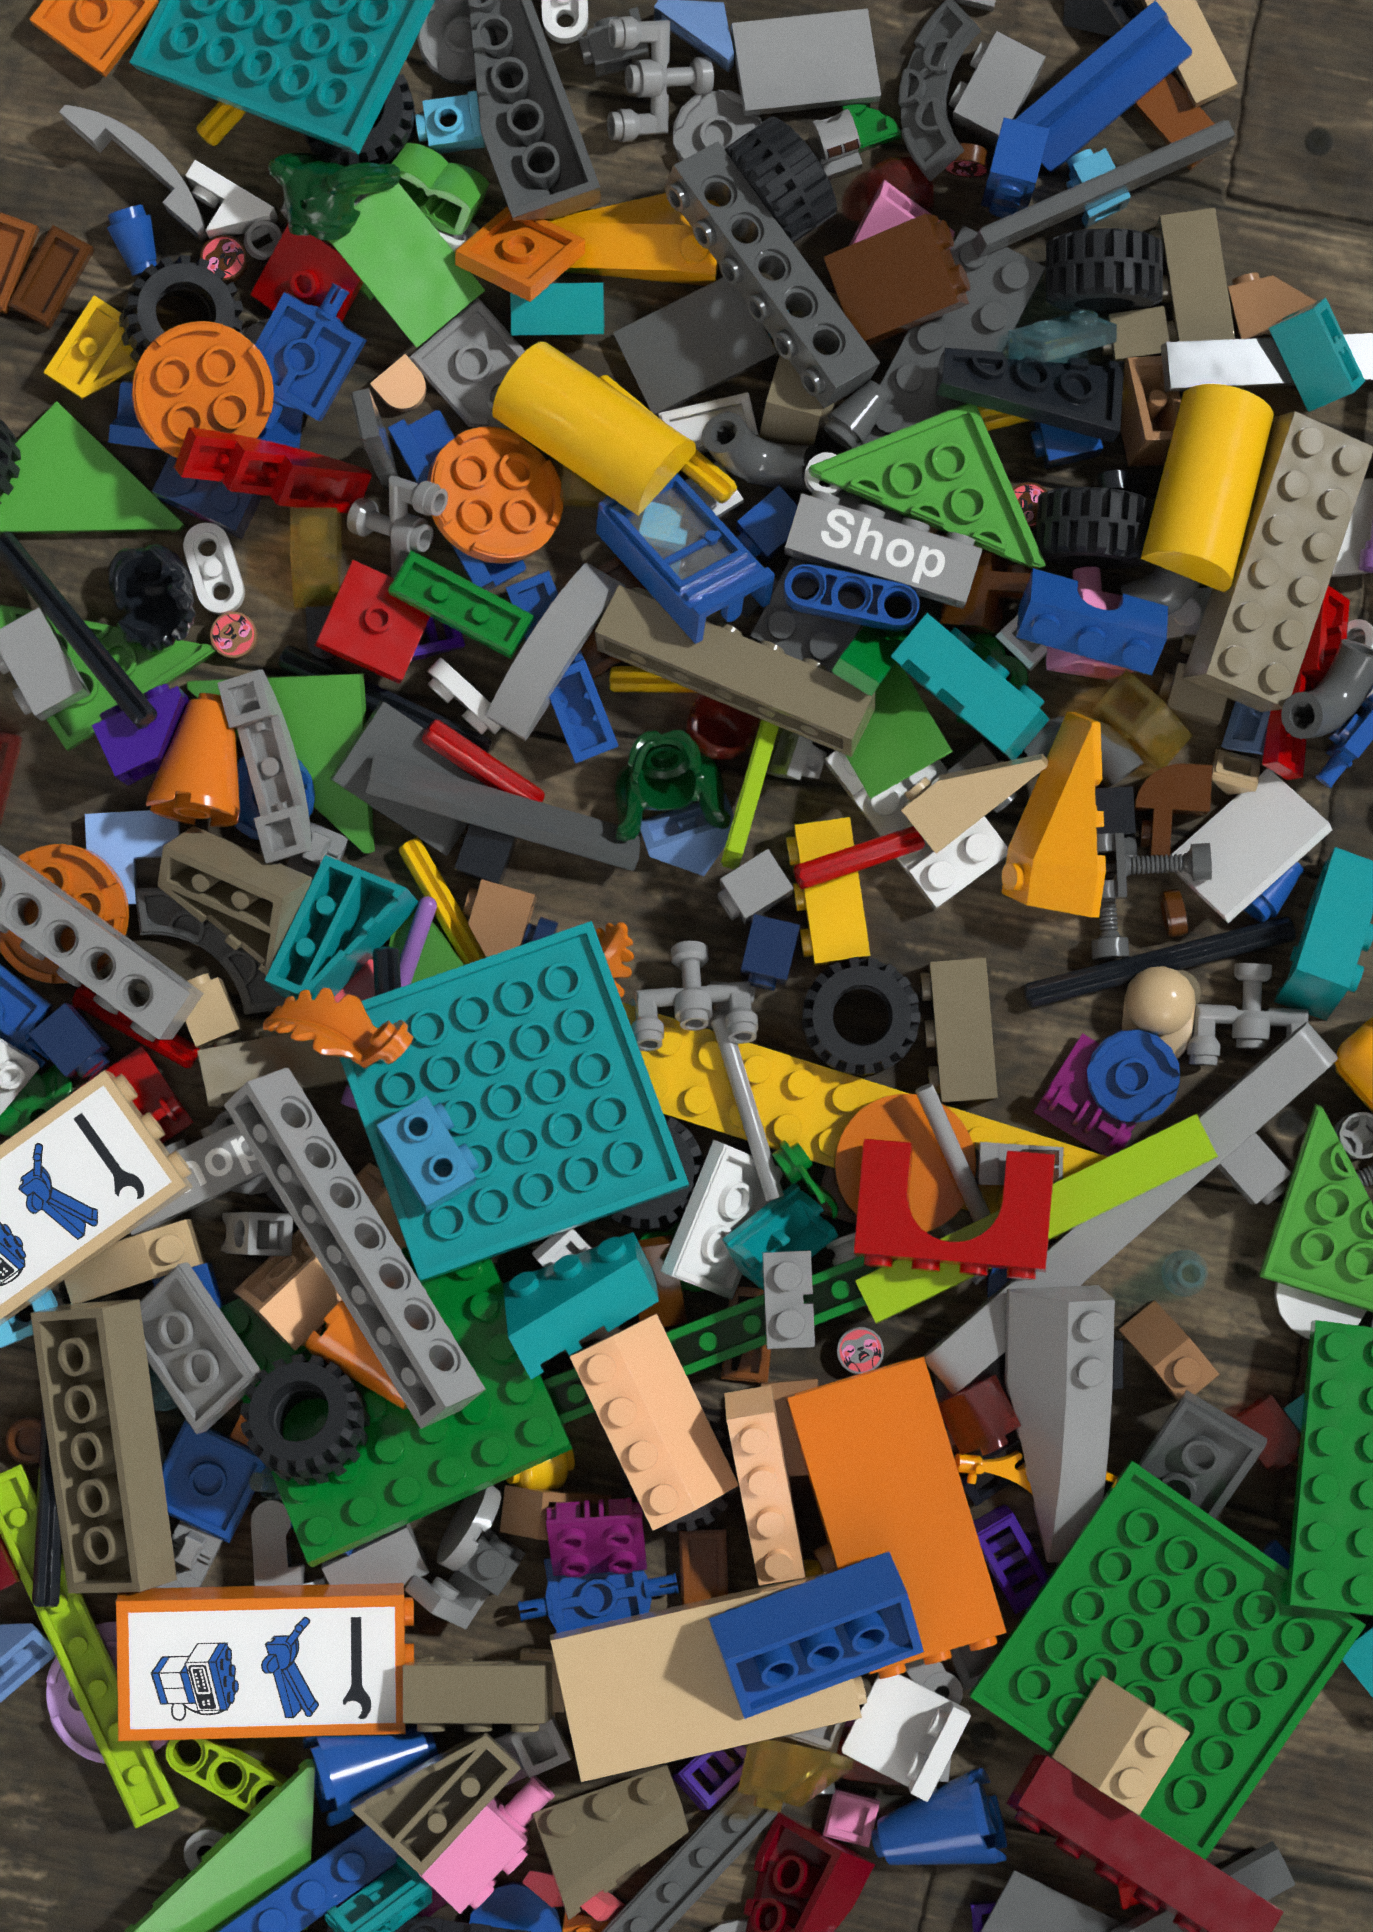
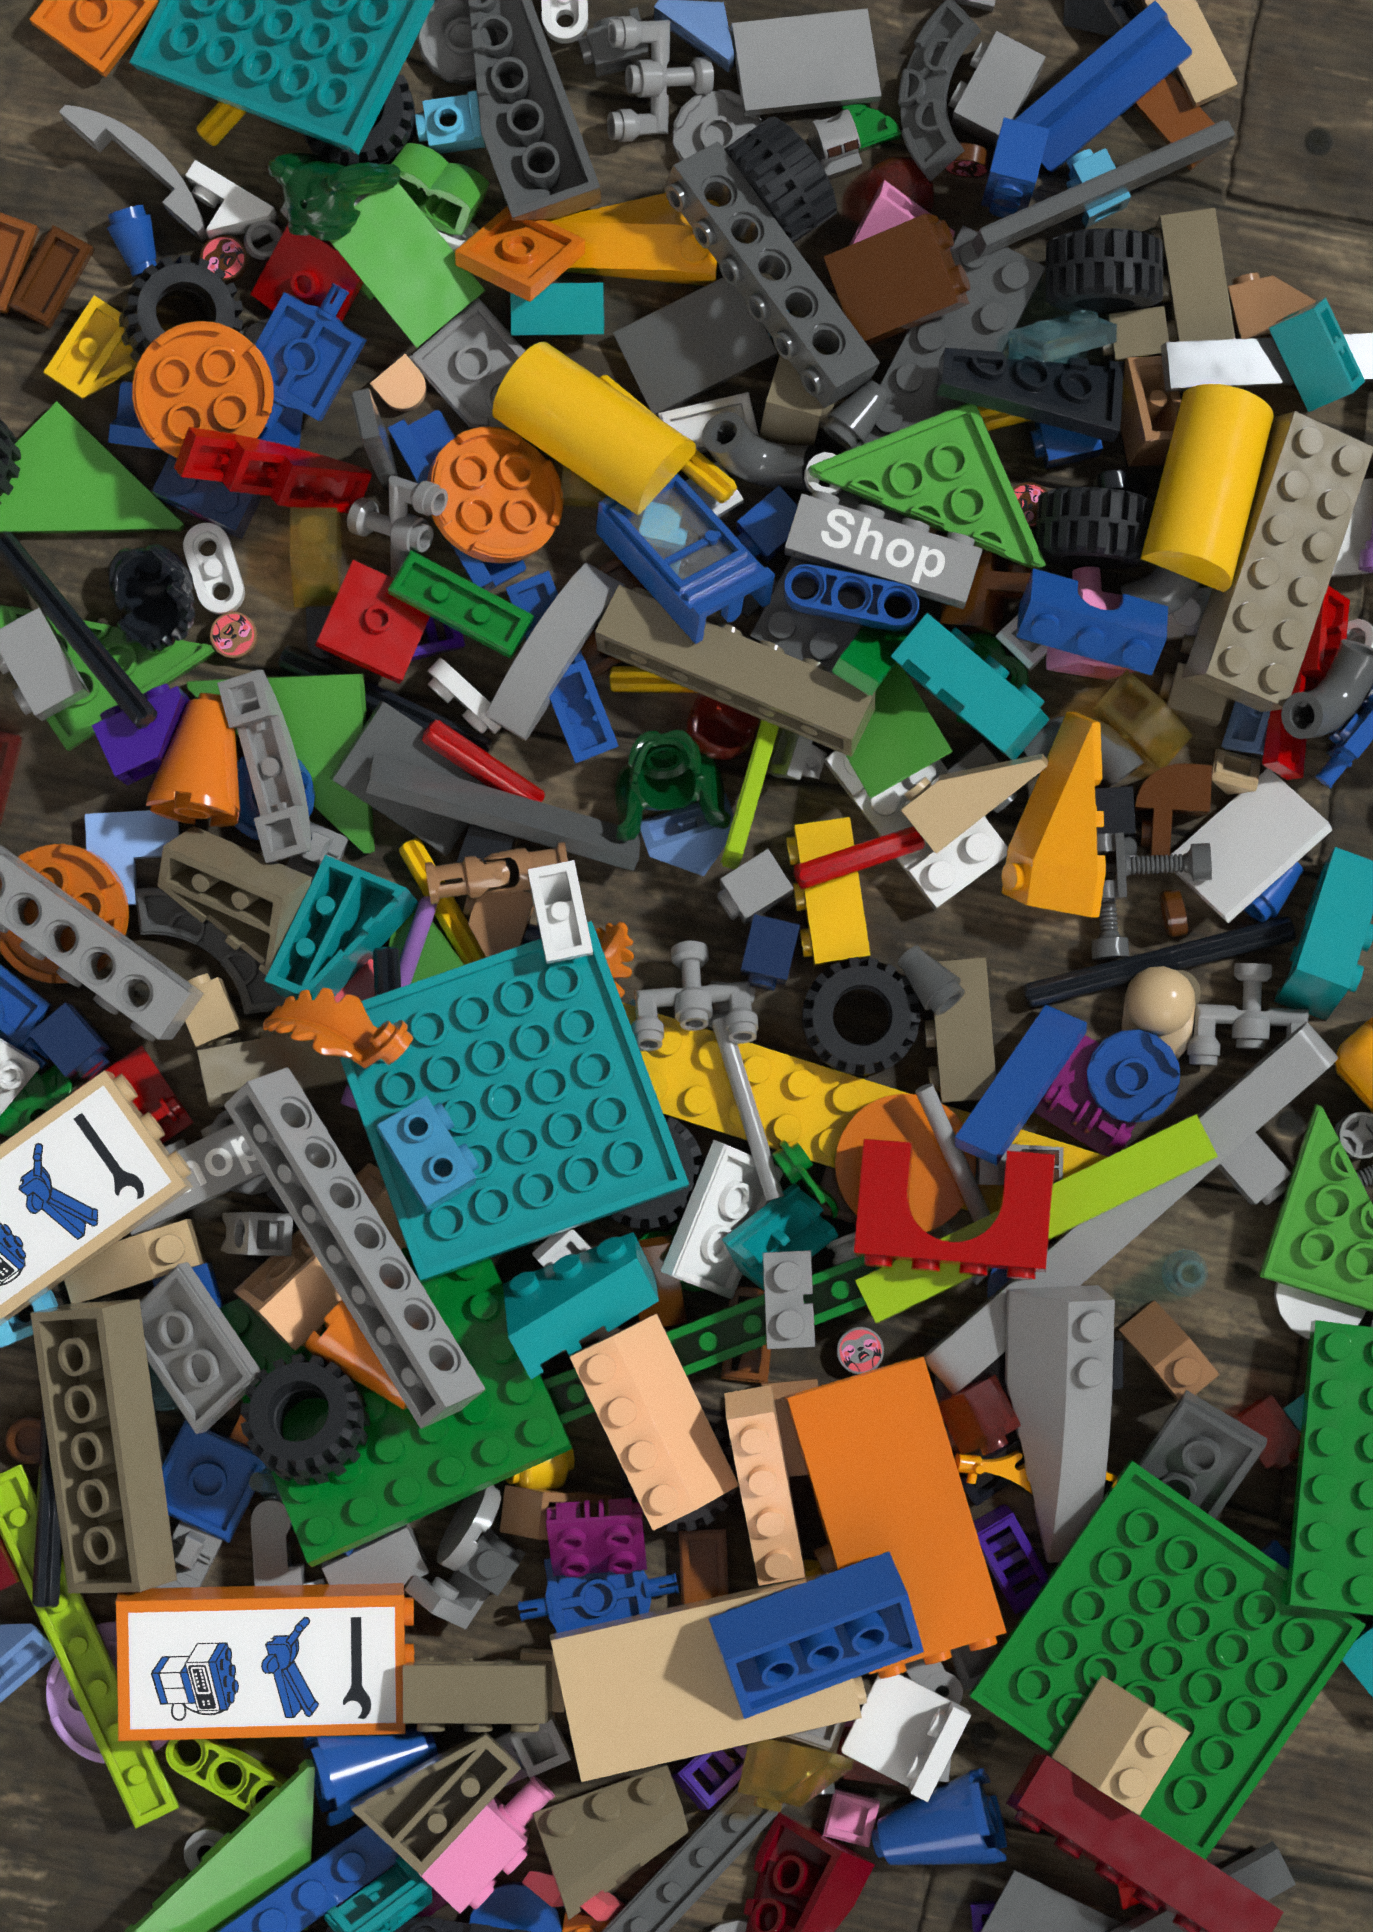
(176, 1049): red axle -> none
(494, 874): none -> medium nougat piece
(560, 912): none -> white slope
(931, 981): none -> dark grey cone
(1020, 1085): none -> blue tile

